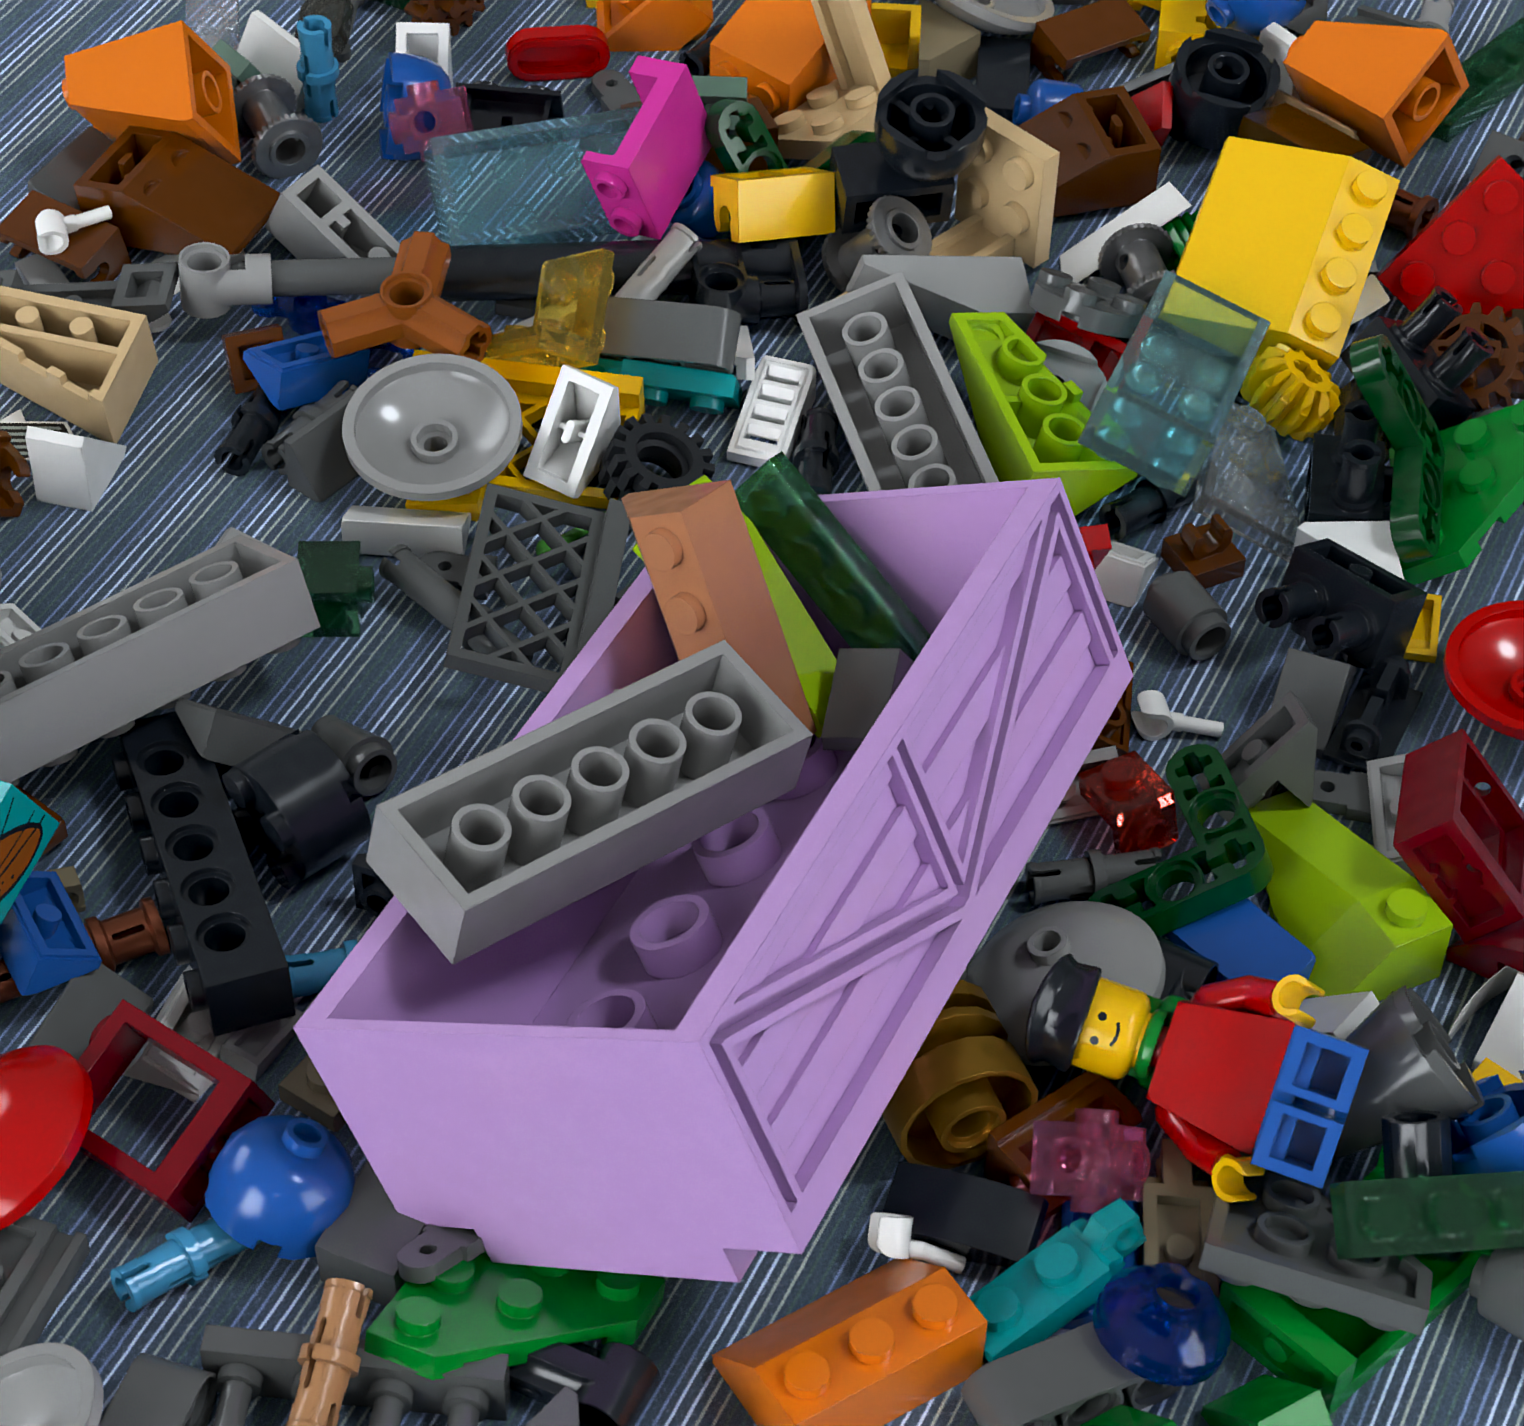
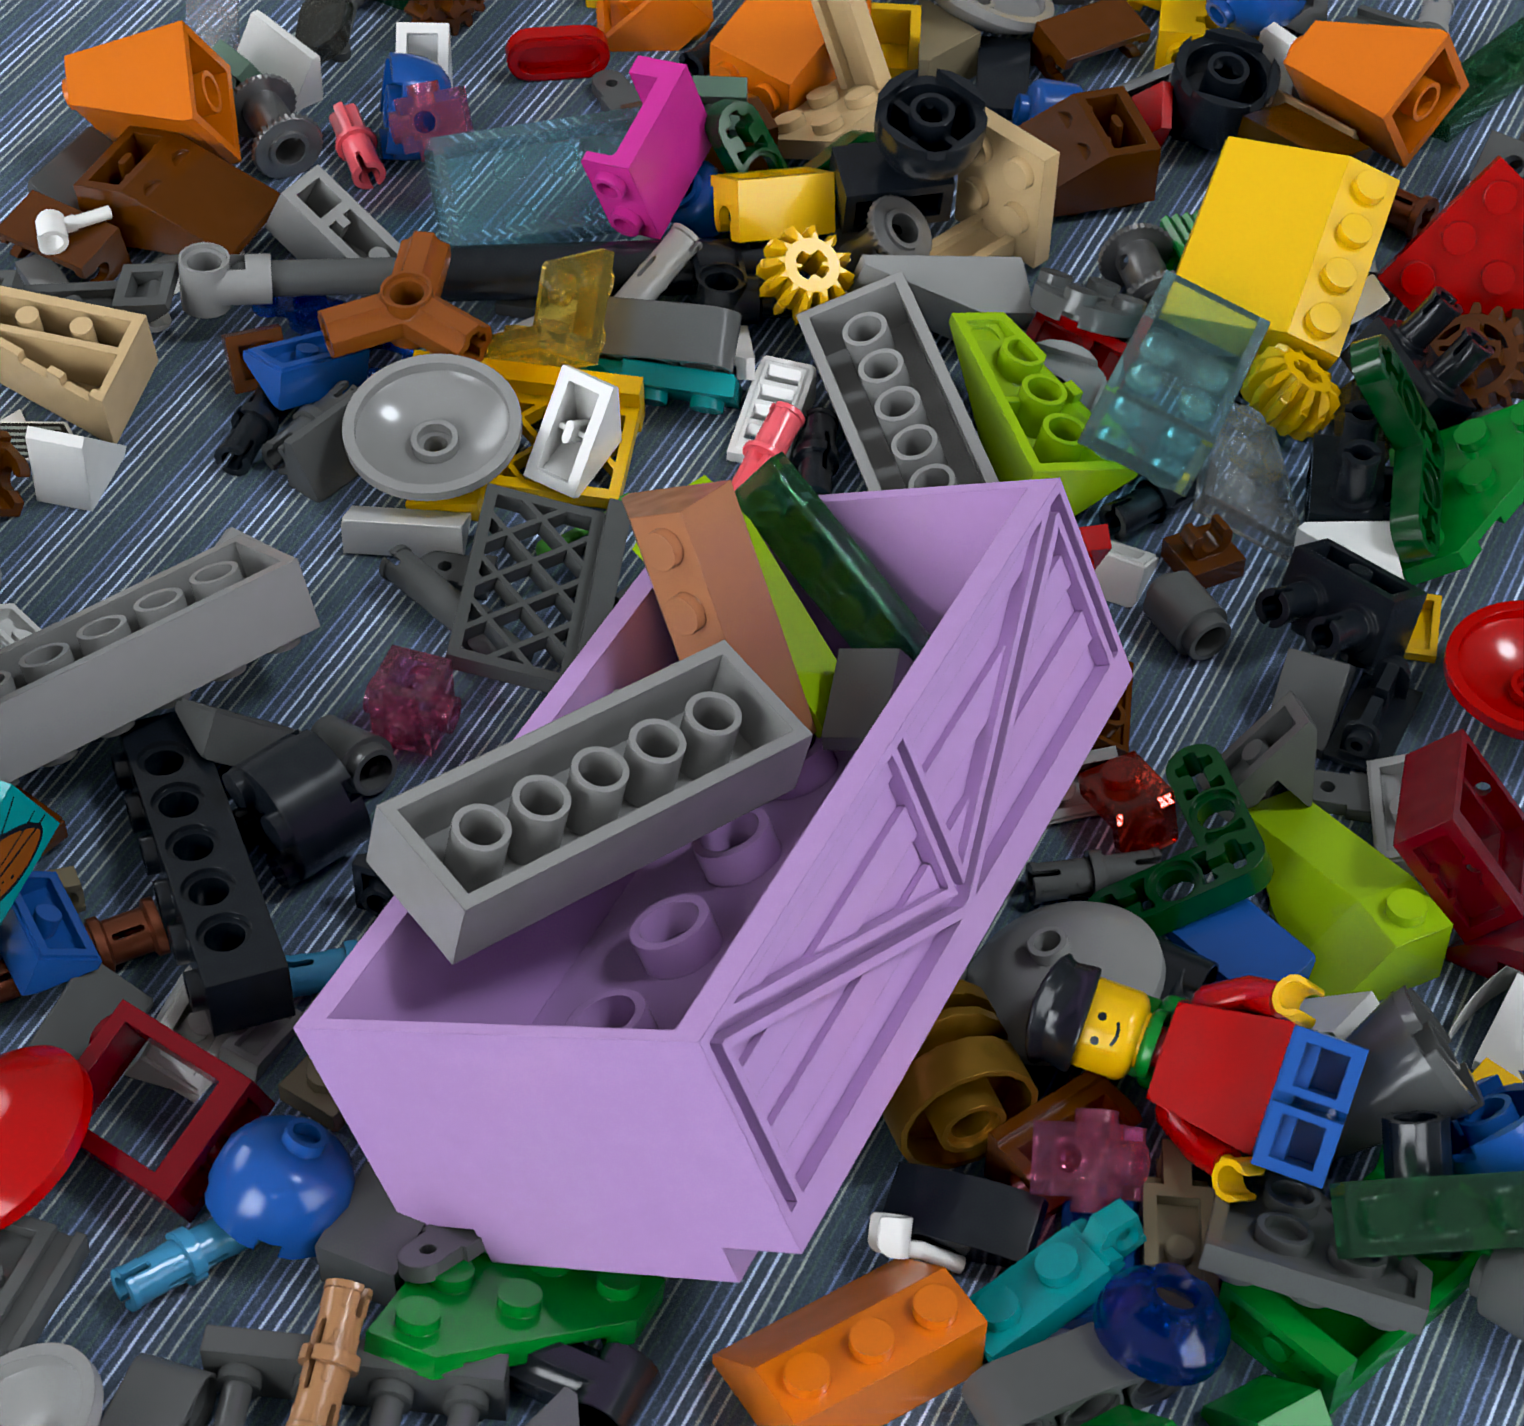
(317, 68): dark azure pin -> none
(336, 585): clear green brick -> none
(356, 145): none -> coral axle
(412, 700): none -> clear pink brick
(494, 104): black hinge -> none
(654, 444): black tyre -> none
(772, 438): none -> coral axle
(808, 253): none -> yellow gear
(1155, 209): white sticker -> none
(1157, 721): white hand -> none

